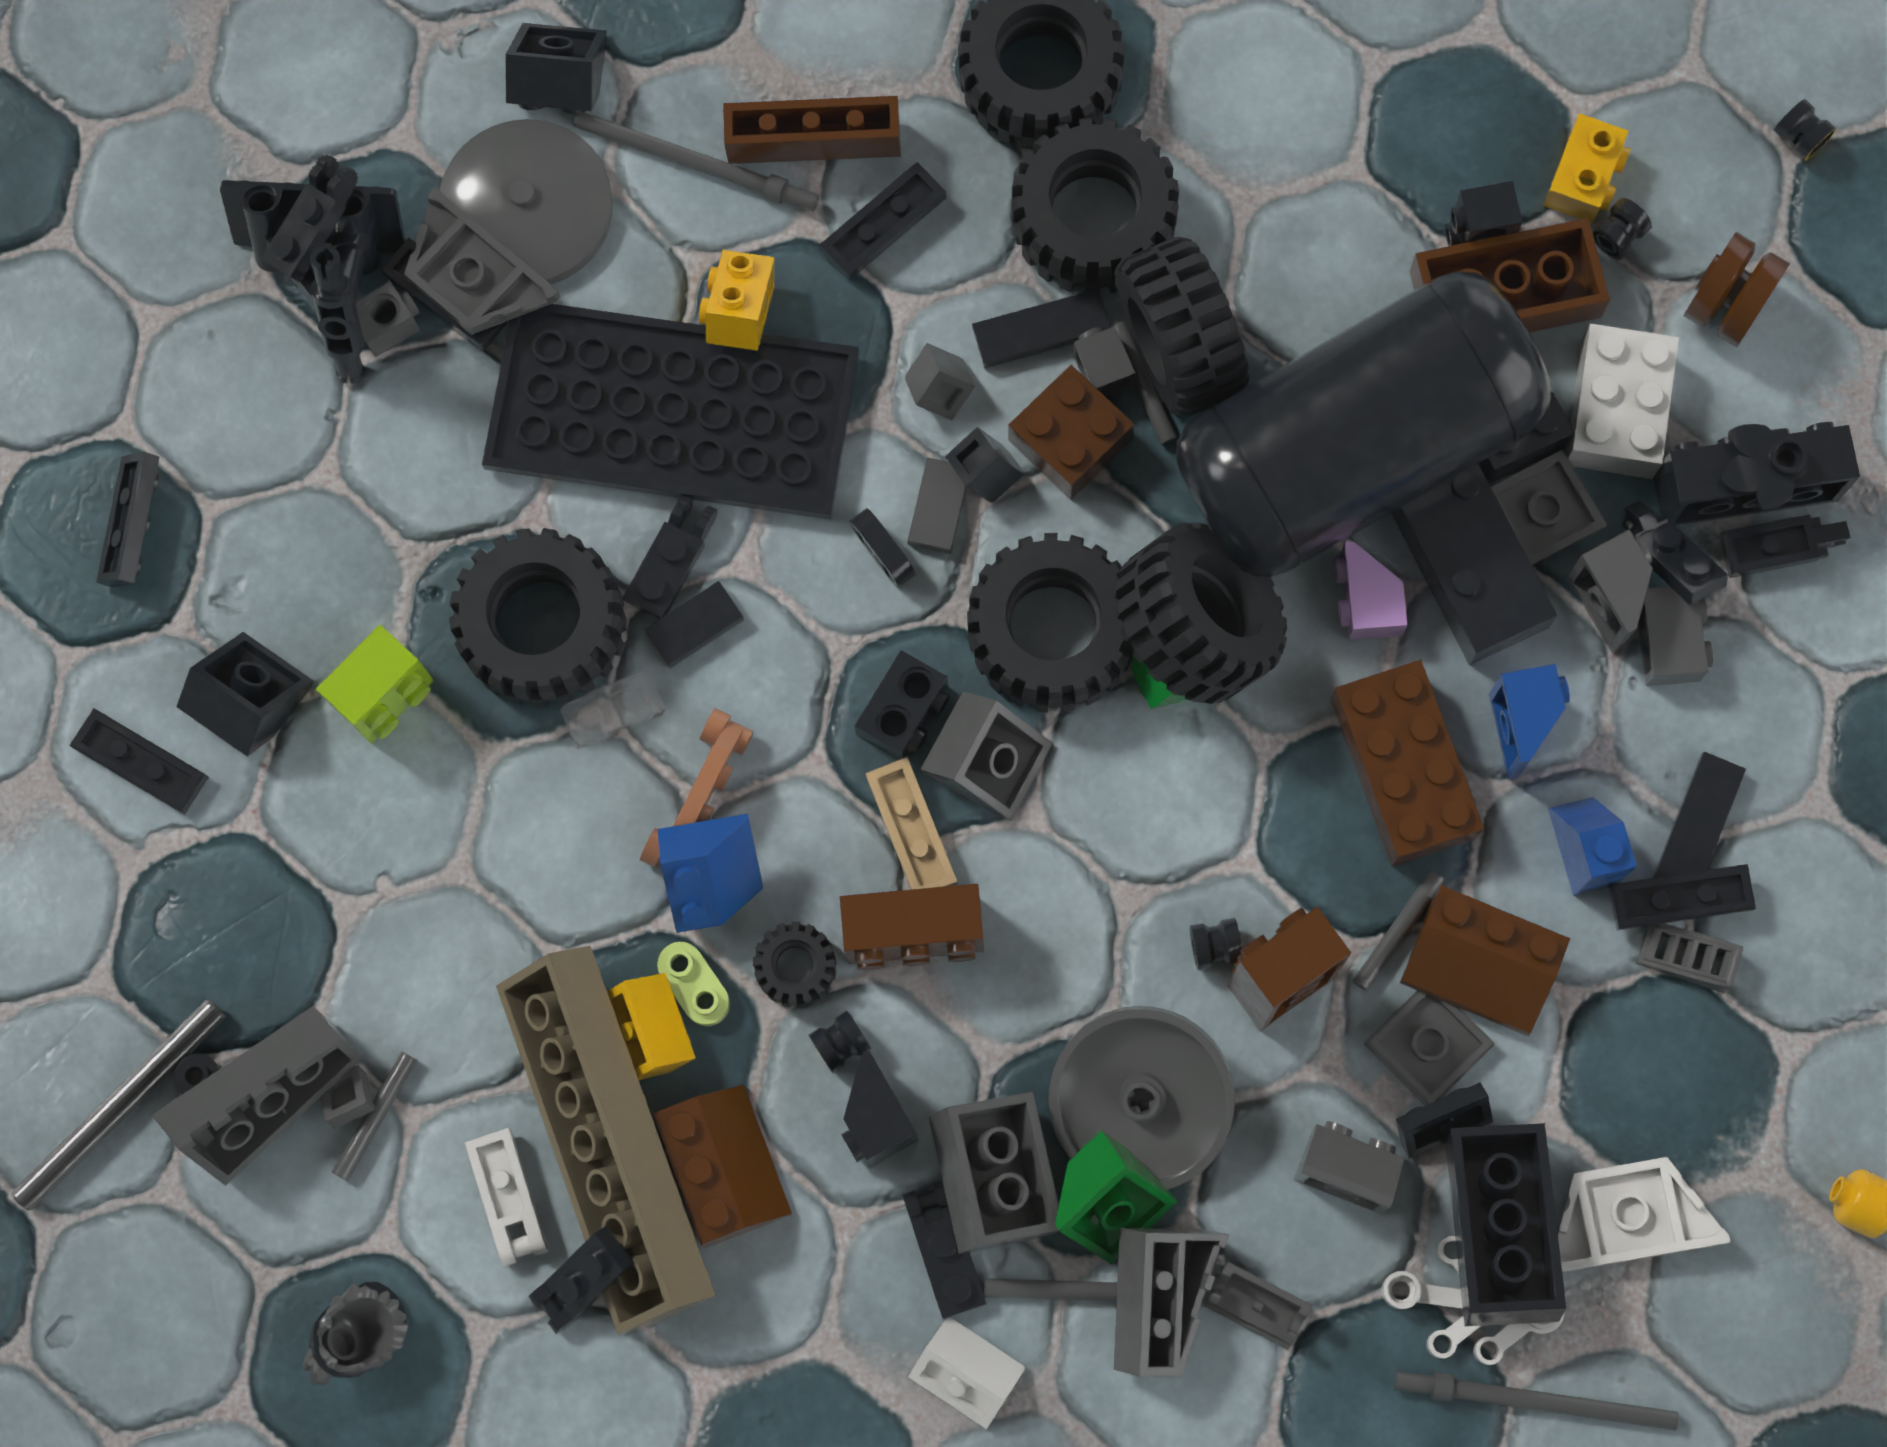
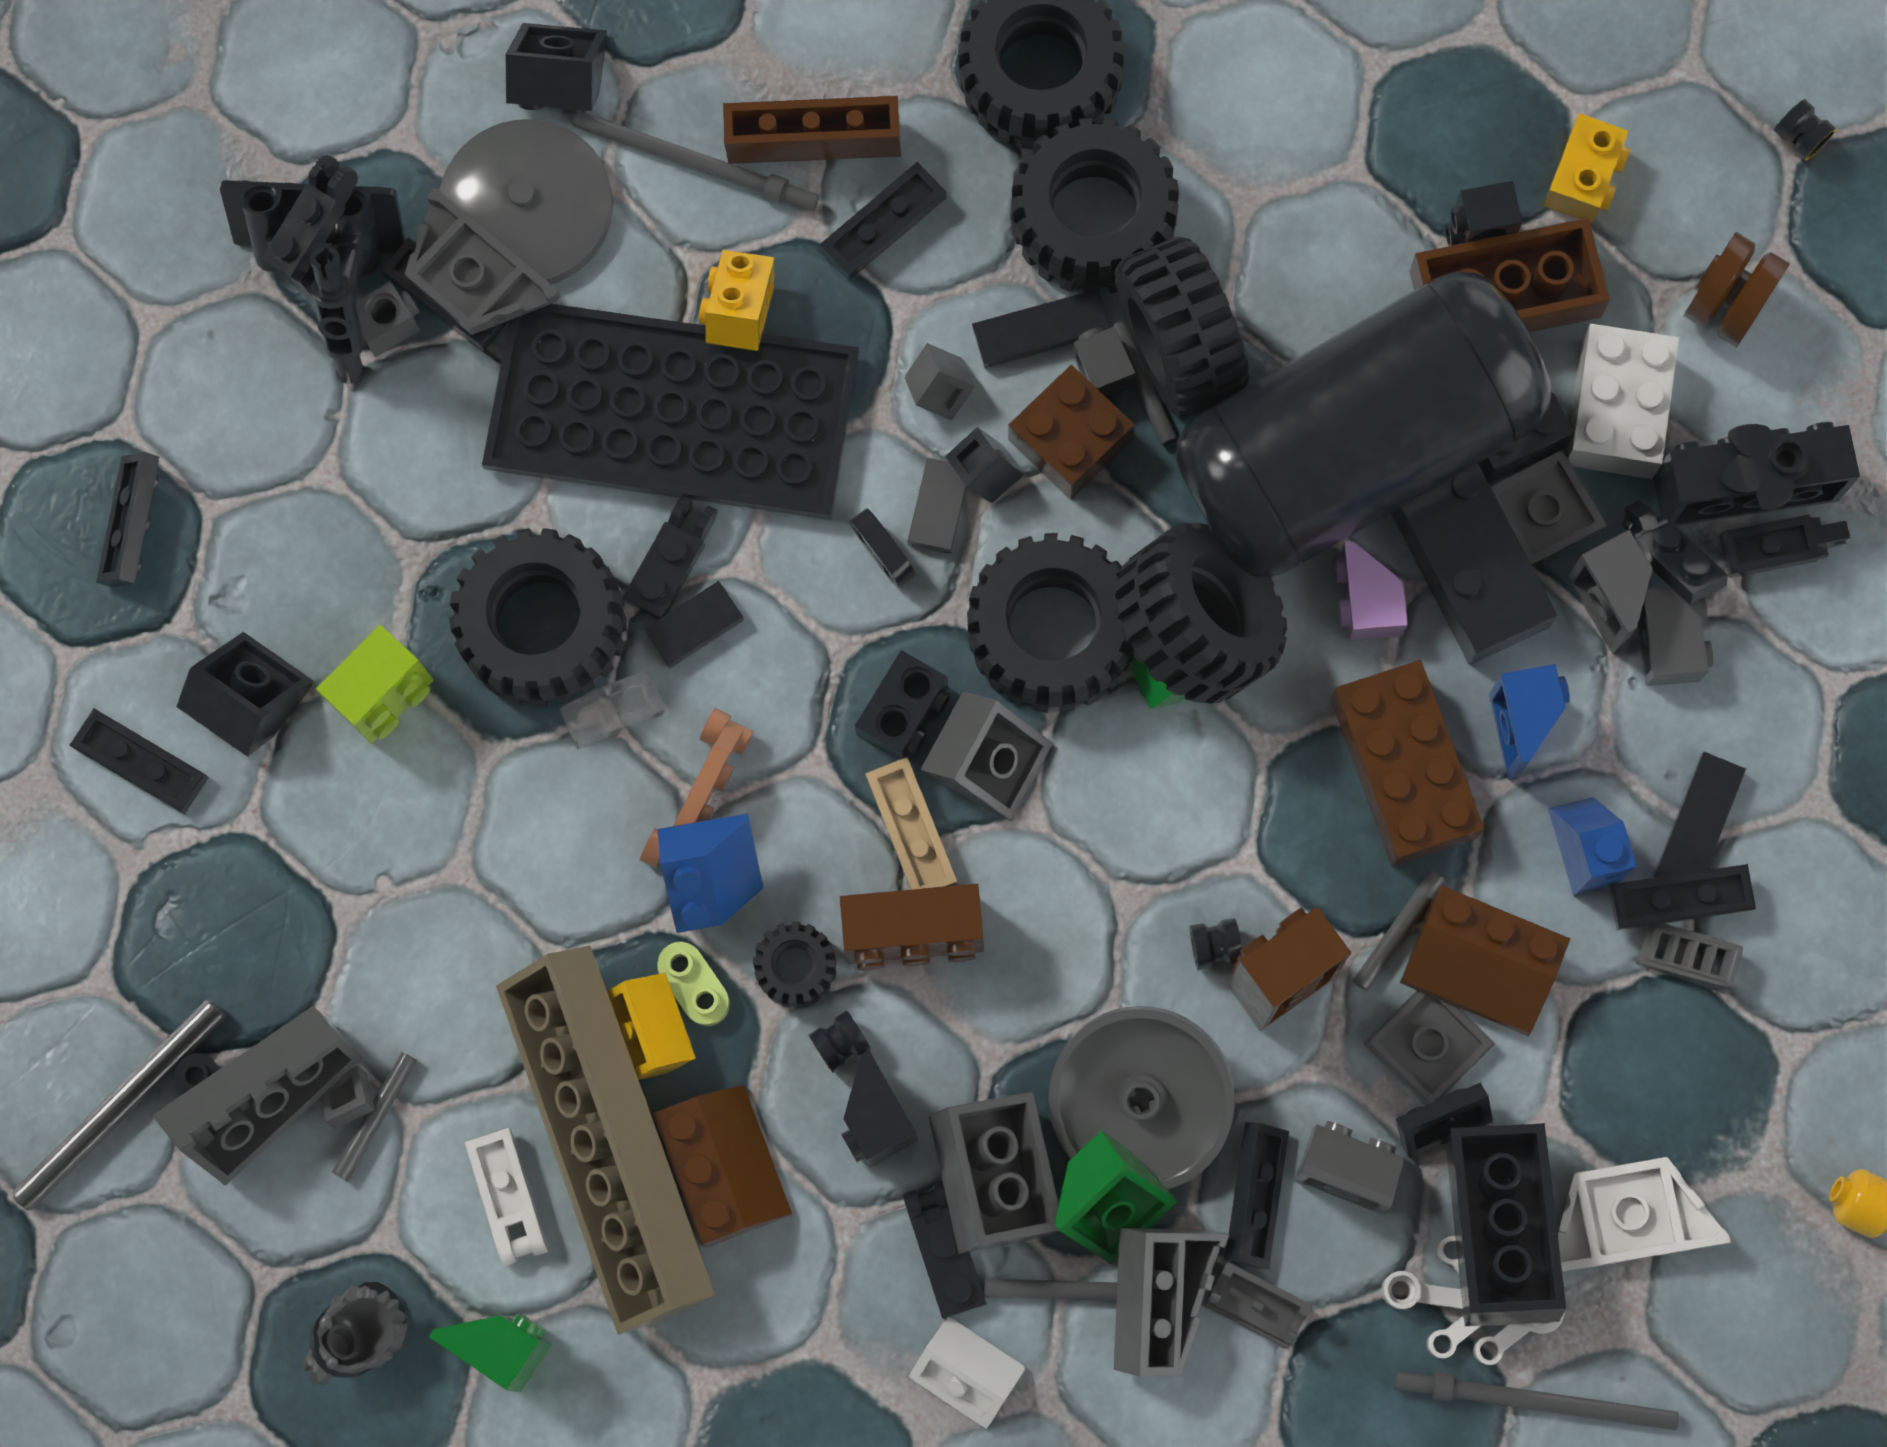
(497, 1347): none -> green slope
(582, 1279): black plate -> none
(1256, 1195): none -> black plate
(1624, 224): black wheel -> none

